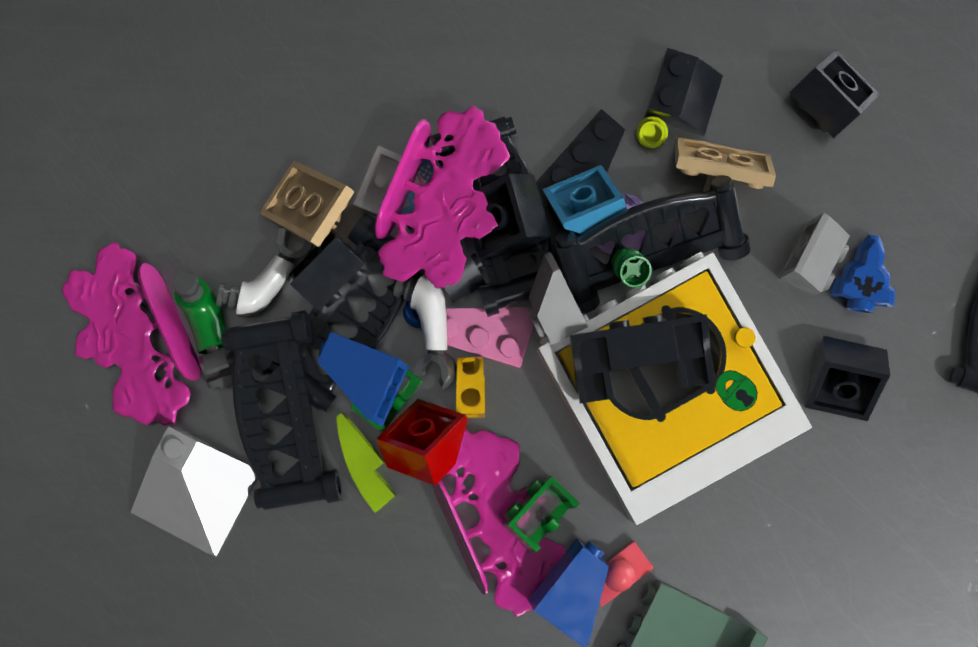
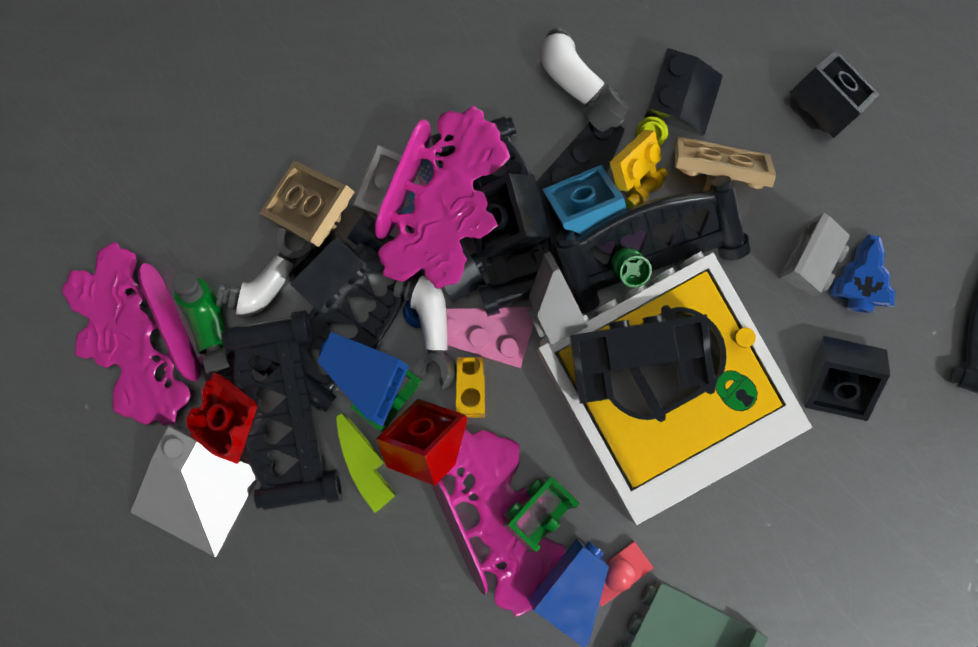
(222, 419): none -> red slope
(575, 77): none -> white piece
(639, 162): none -> yellow plate

